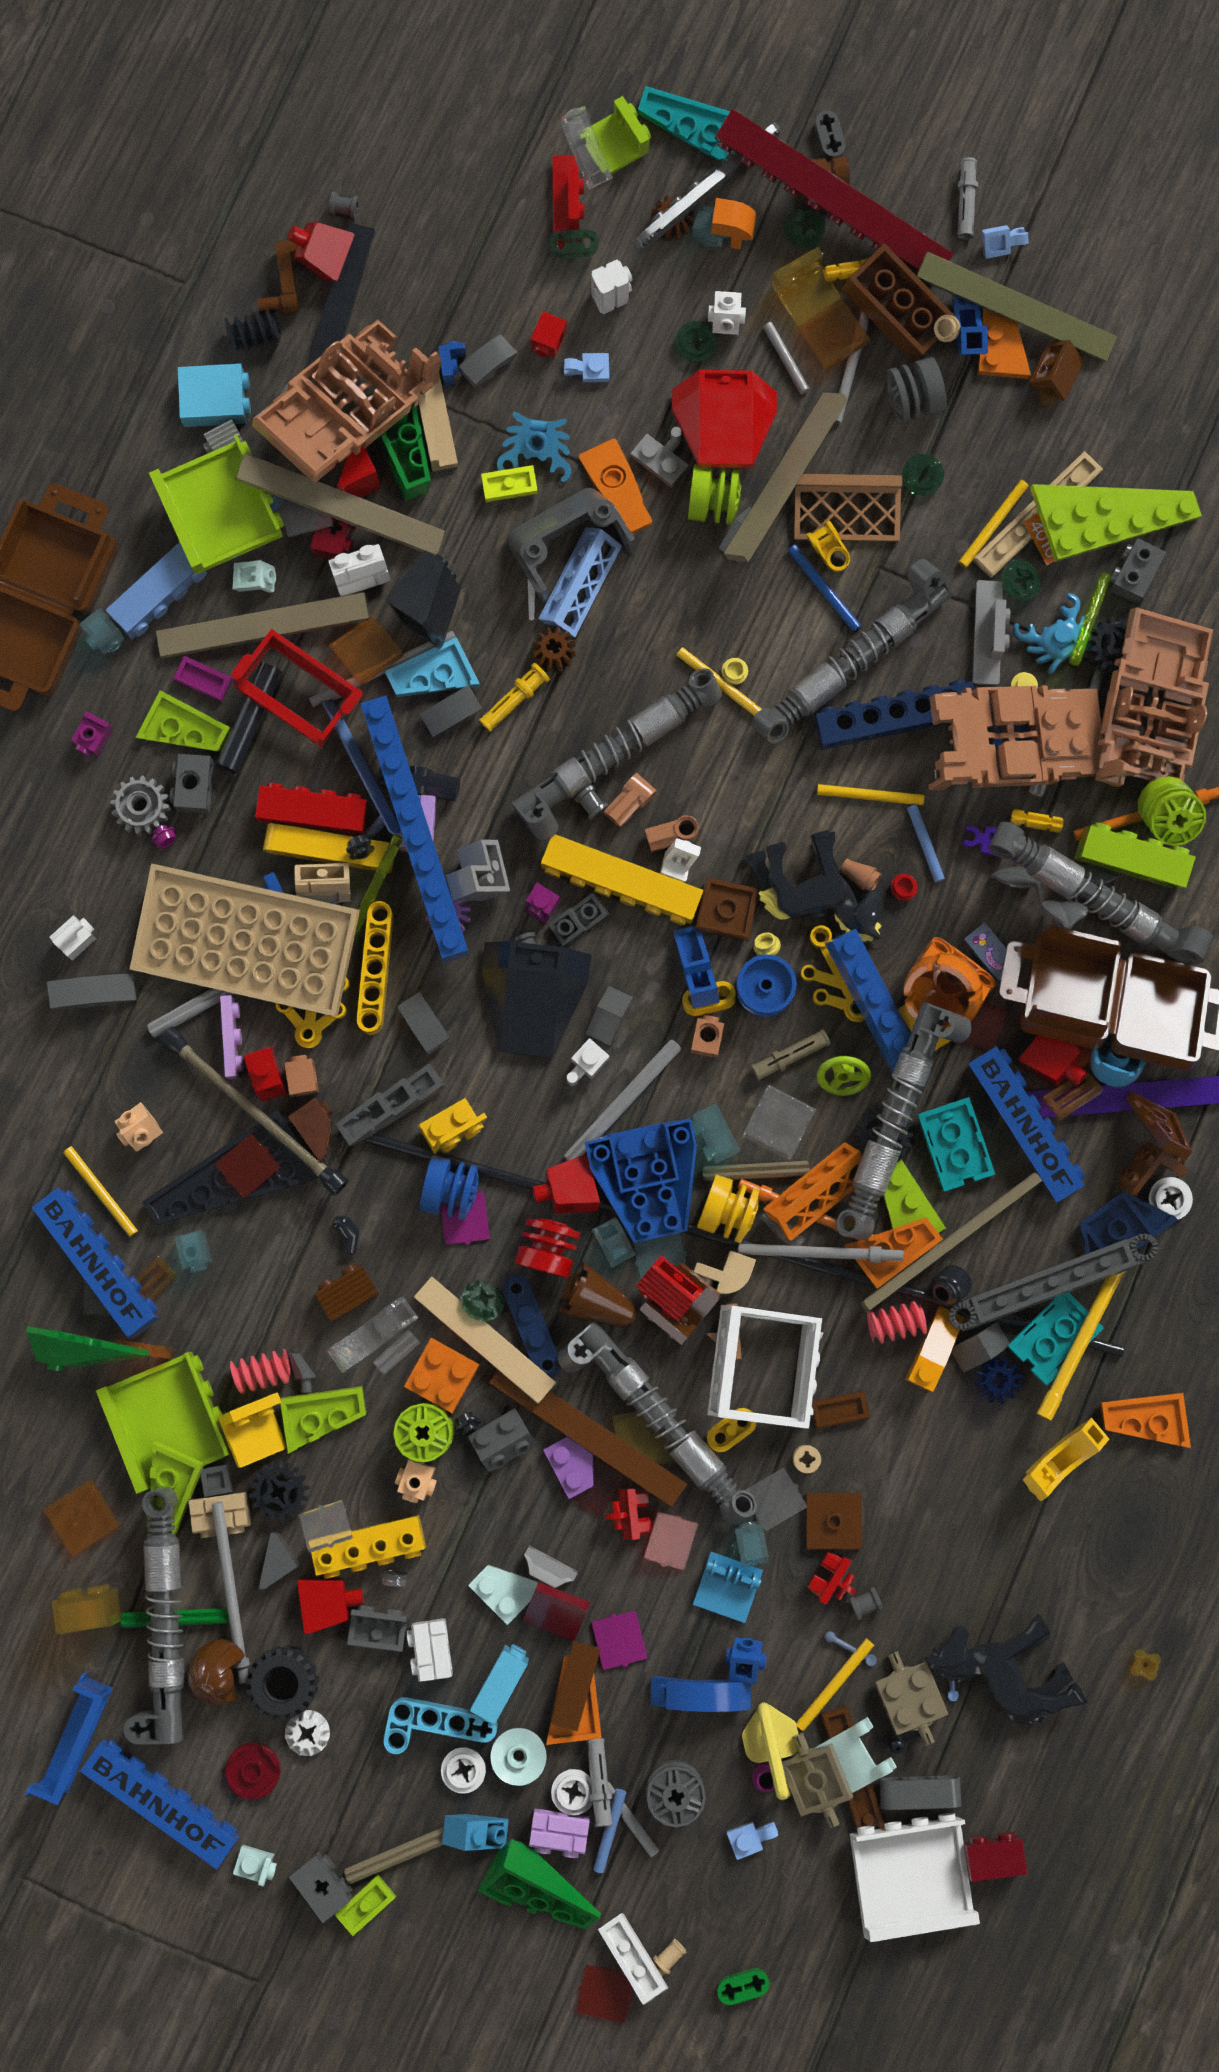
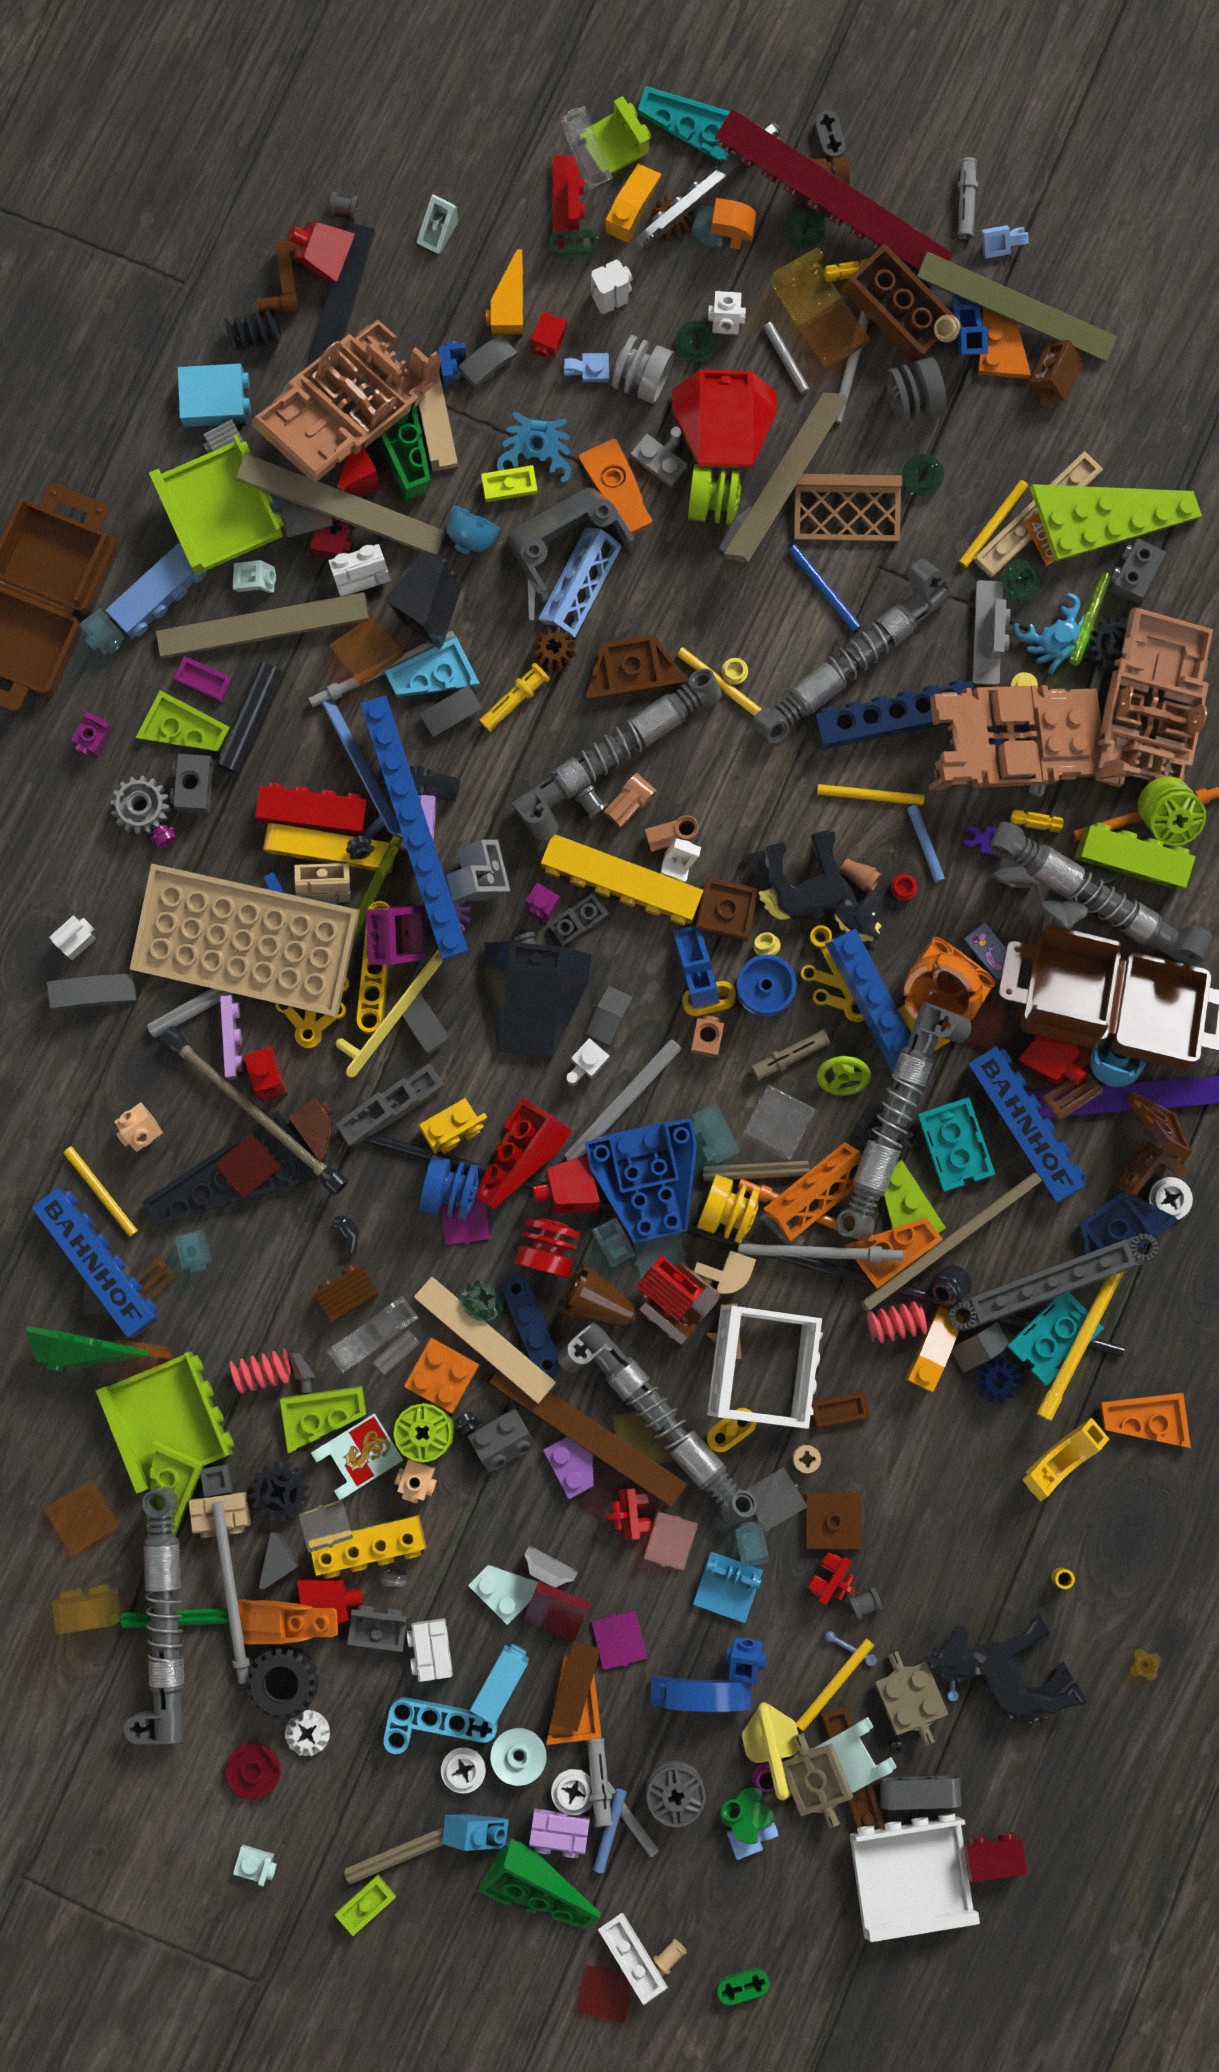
(73, 1741): blue piece -> none
(160, 1803): blue brick -> none
(211, 1673): reddish brown hair -> none
(253, 1431): yellow bracket -> none
(284, 1622): none -> orange piece
(301, 1076): nougat brick -> none
(308, 664): red piece -> none
(322, 1901): dark grey brick -> none
(360, 1454): none -> flag
(362, 1056): none -> light yellow piece
(382, 922): none -> magenta window
(437, 224): none -> light aqua slope
(470, 531): none -> dark azure cylinder
(507, 301): none -> light orange slope
(528, 1144): none -> red wedge
(631, 203): none -> light orange slope
(633, 667): none -> reddish brown wing
(642, 369): none -> light grey wheel
(751, 1817): none -> green plate
(828, 546): yellow piece -> none
(1070, 1581): none -> yellow hinge

